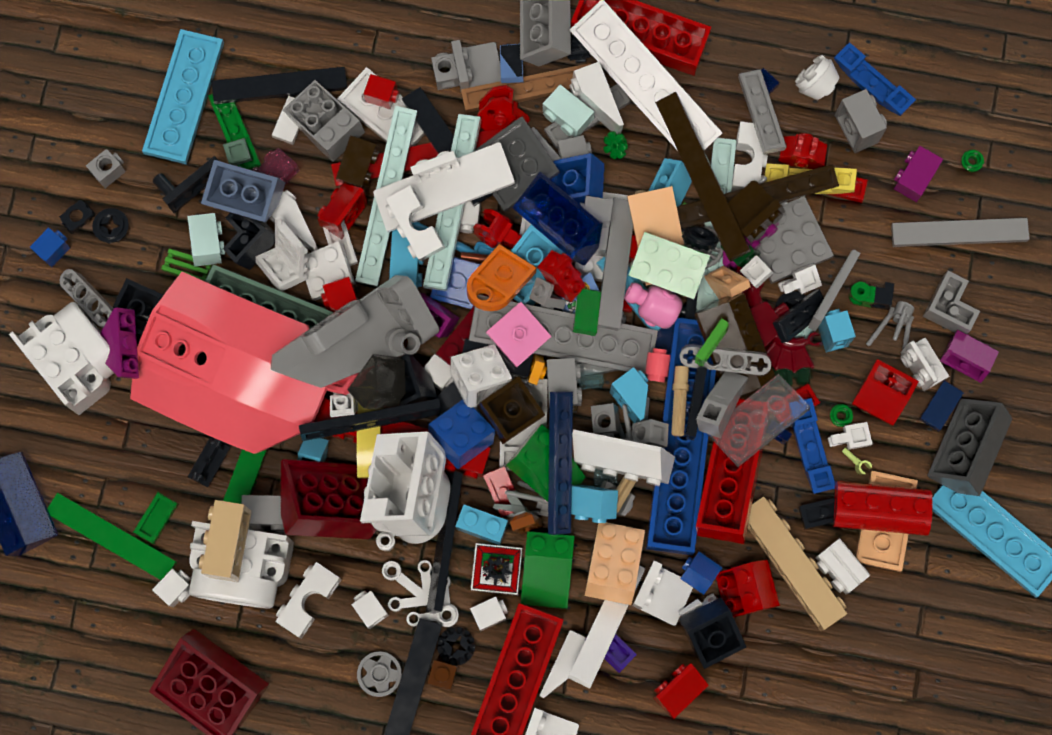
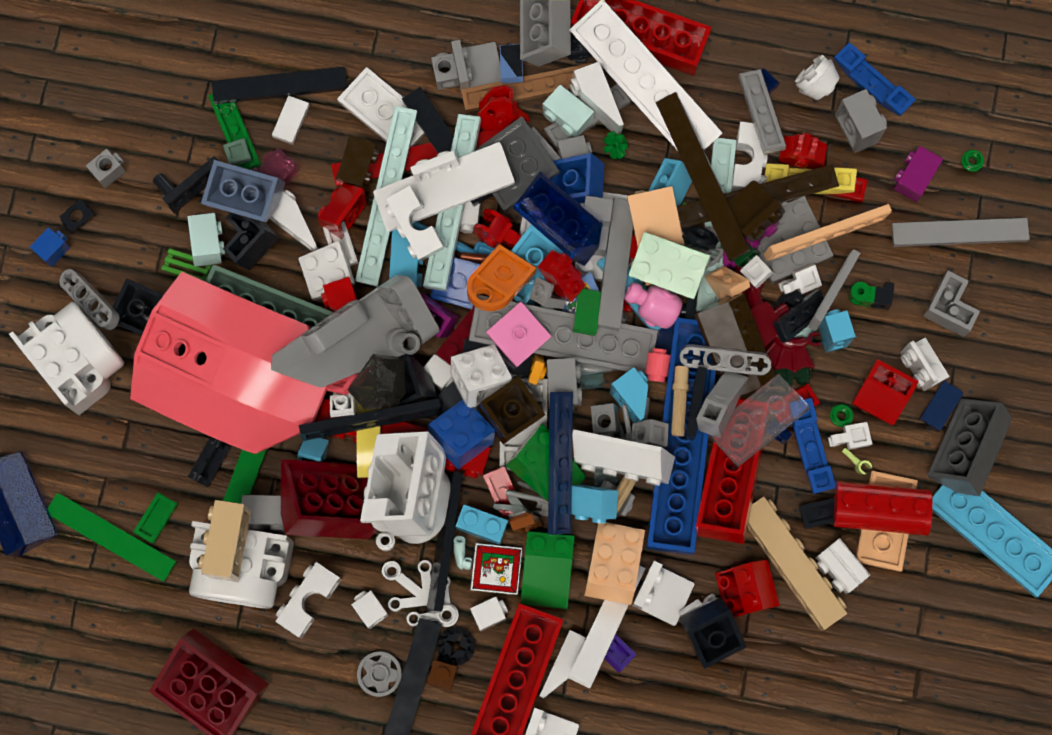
(104, 218): black gear -> none
(121, 337): magenta slope -> none
(173, 588): white brick -> none
(183, 96): medium azure plate -> none
(286, 261): white plate -> none
(324, 120): light grey slope -> none
(381, 91): red brick -> none
(459, 553): none -> light aqua arm
(498, 564): black gear -> none
(681, 690): red slope -> none
(700, 572): blue brick -> none
(711, 343): bright green tile -> none
(827, 232): none -> light nougat tile
(903, 316): light grey plant -> none
(969, 356): magenta brick -> none

